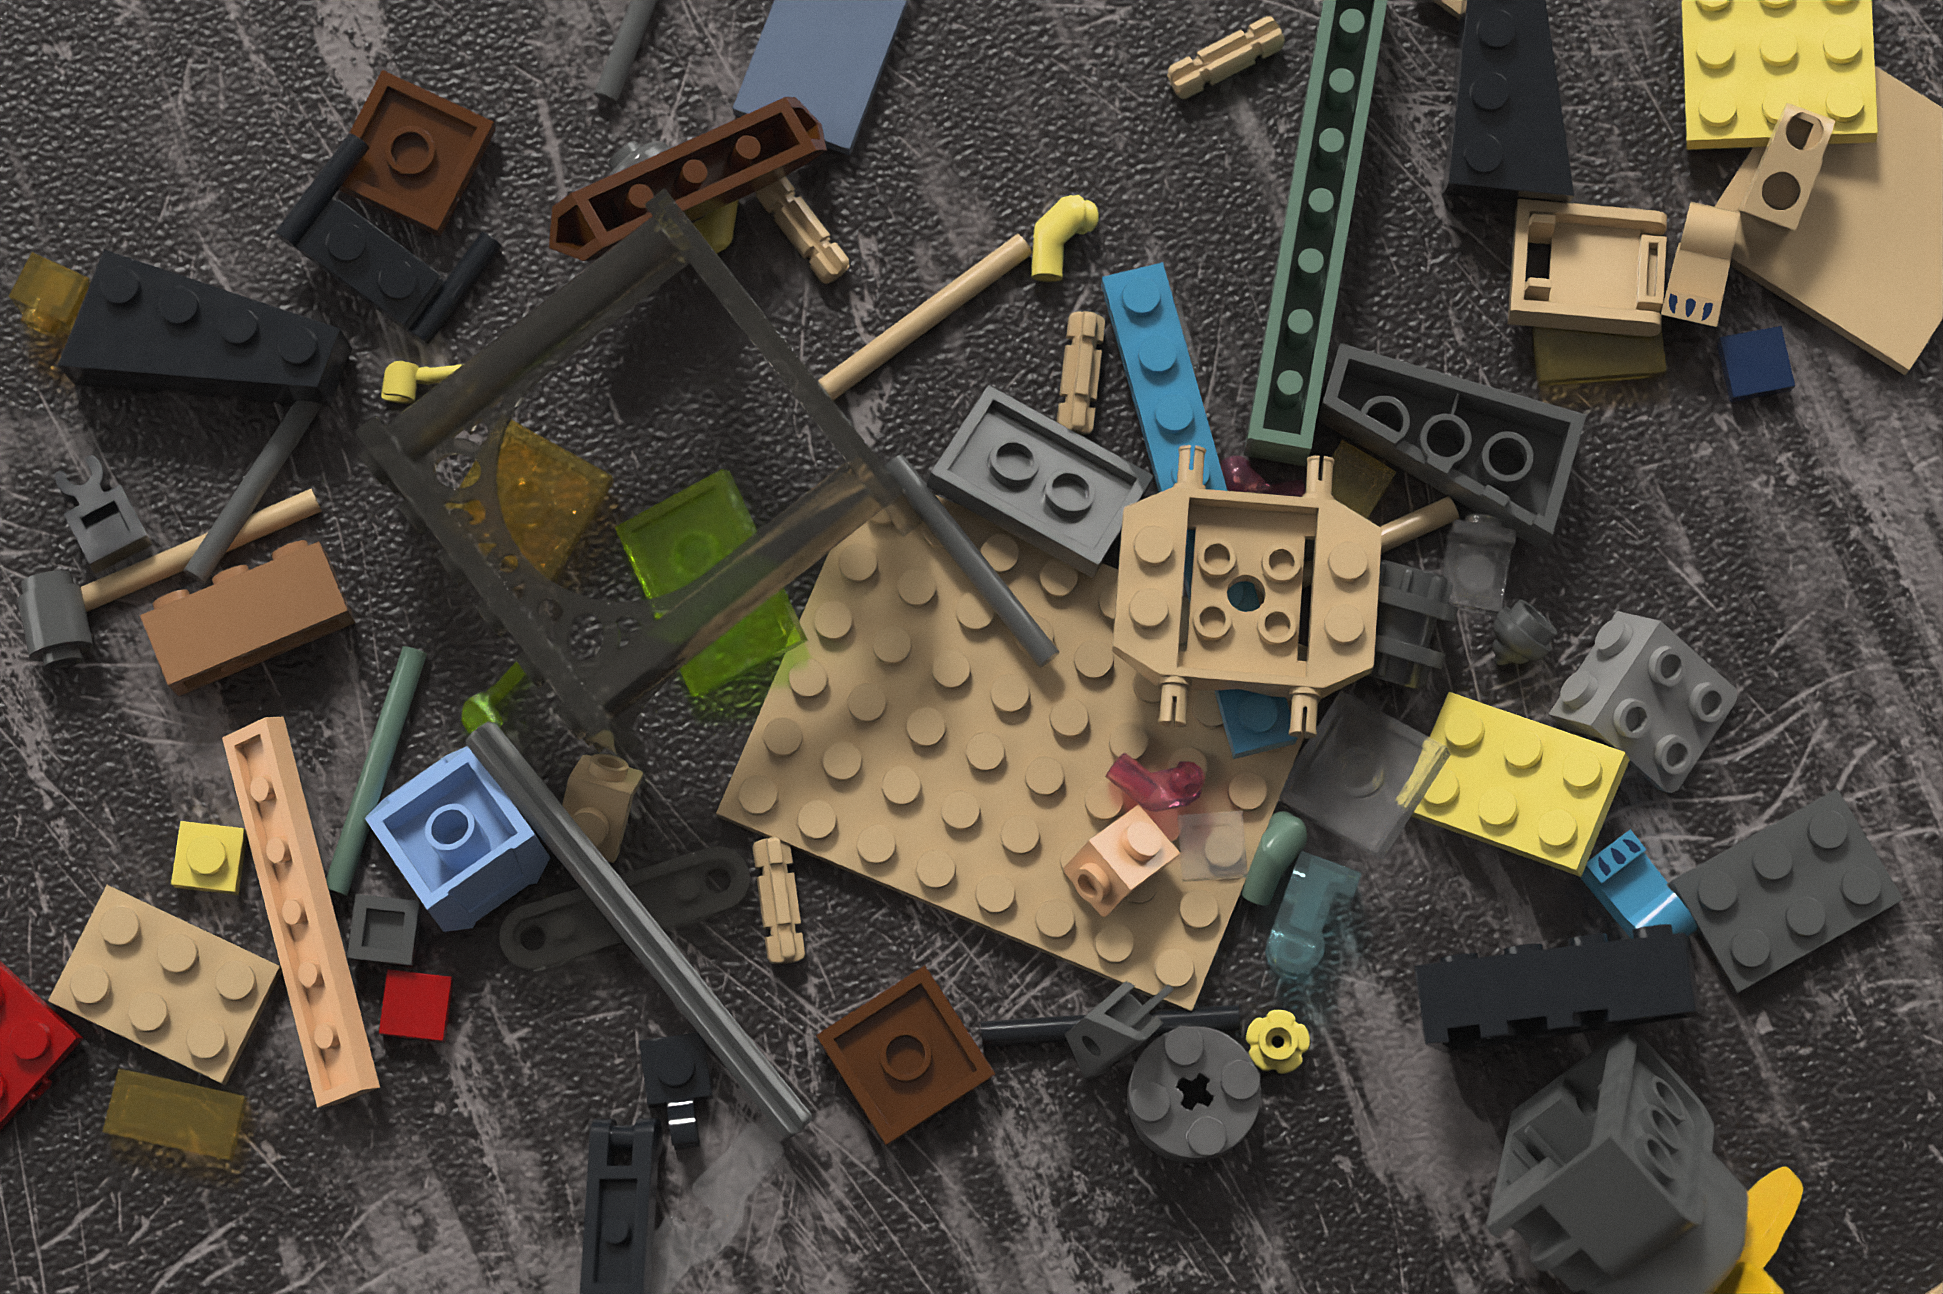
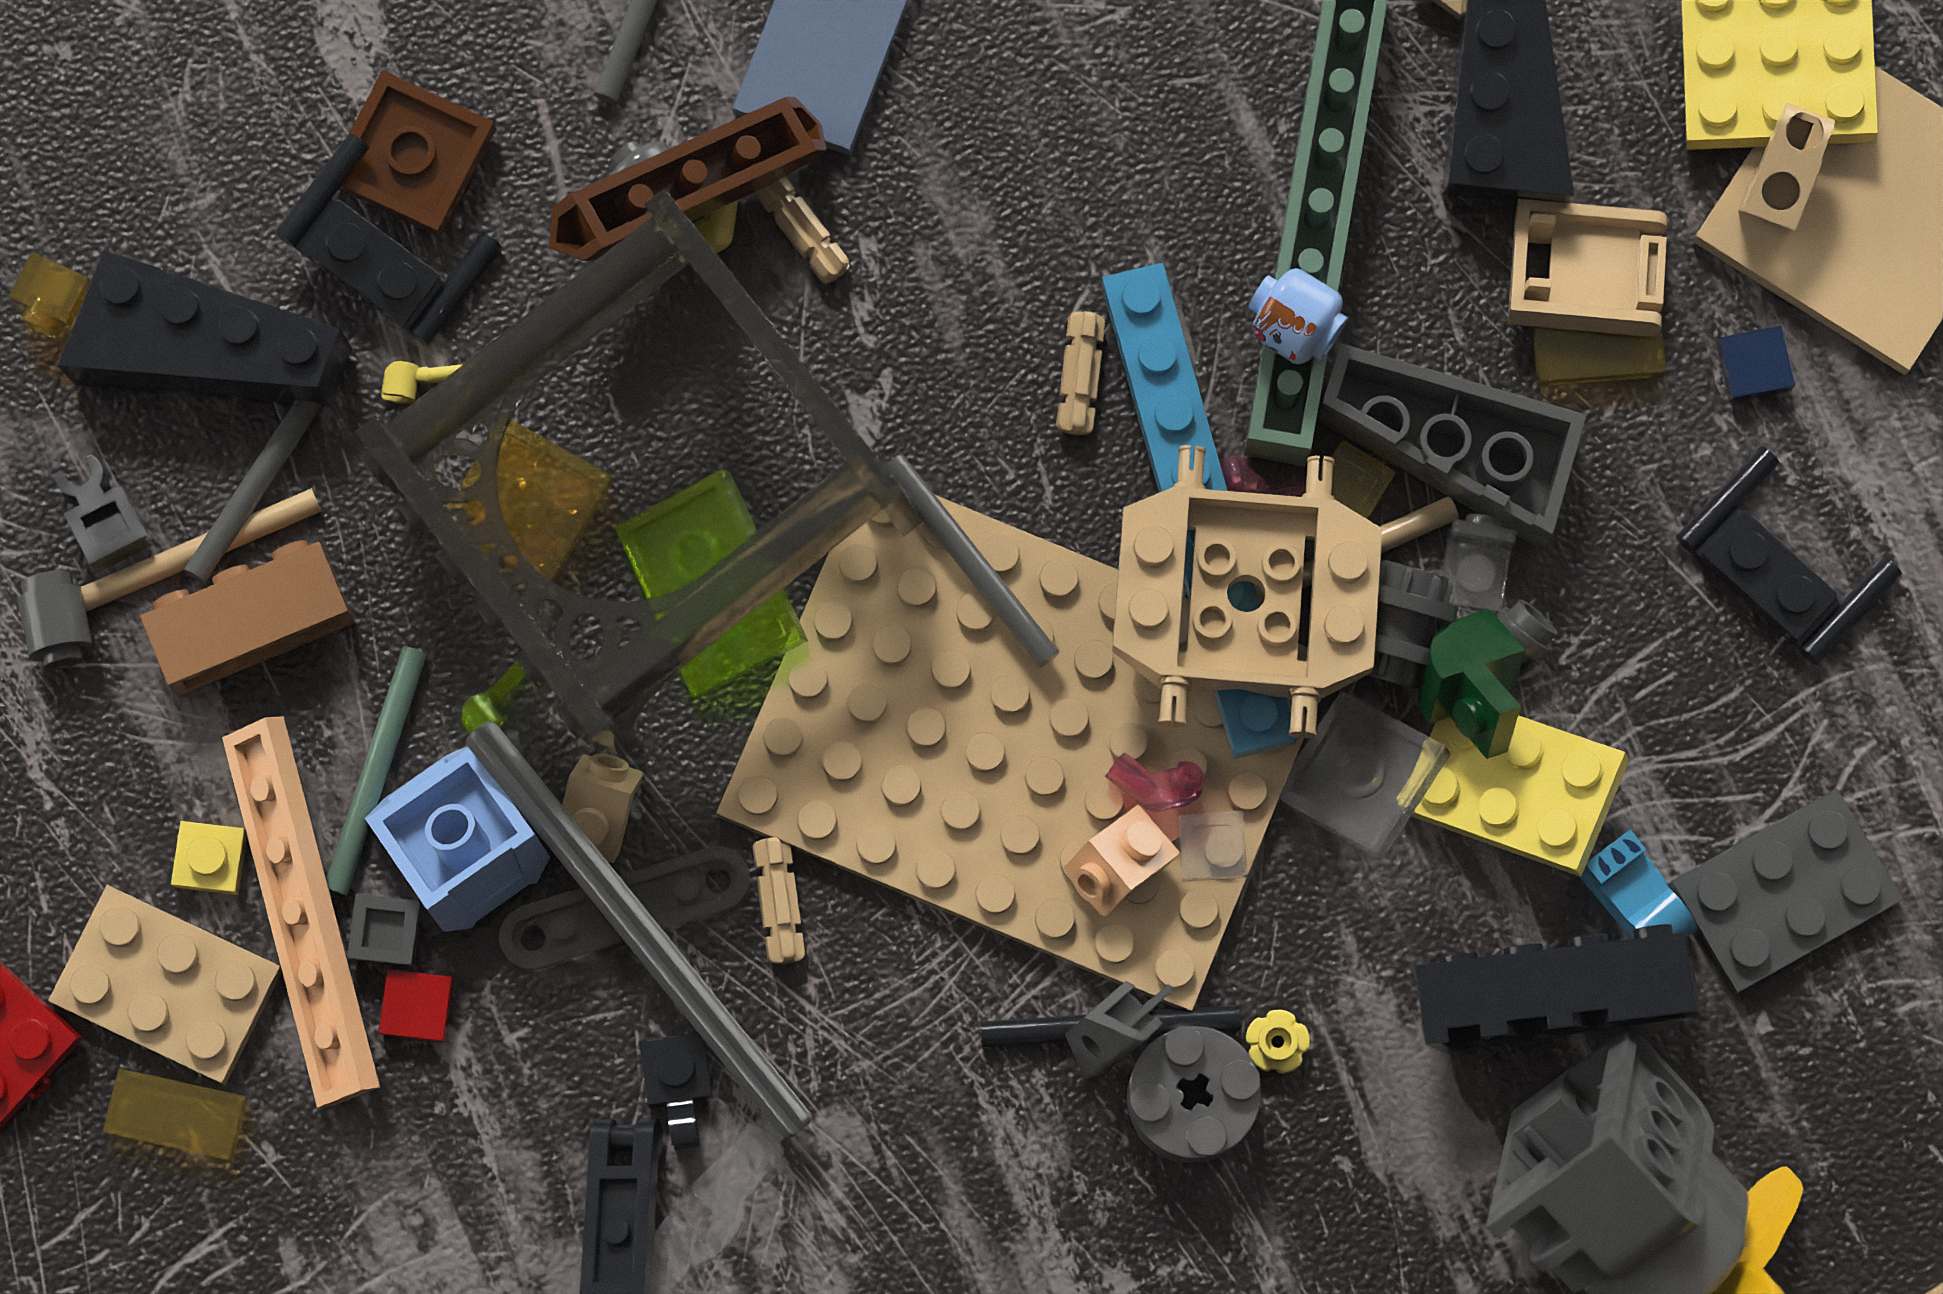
(905, 1055): reddish brown plate -> none
(925, 316): tan bar -> none
(1039, 480): plate -> none
(1054, 229): light yellow arm -> none
(1226, 57): tan axle -> none
(1276, 850): sand green arm -> none
(1296, 934): clear light blue leg -> none
(1297, 316): none -> light blue head
(1473, 680): none -> dark green brick
(1646, 698): light grey bracket -> none
(1701, 265): tan leg -> none
(1770, 574): none -> black plate

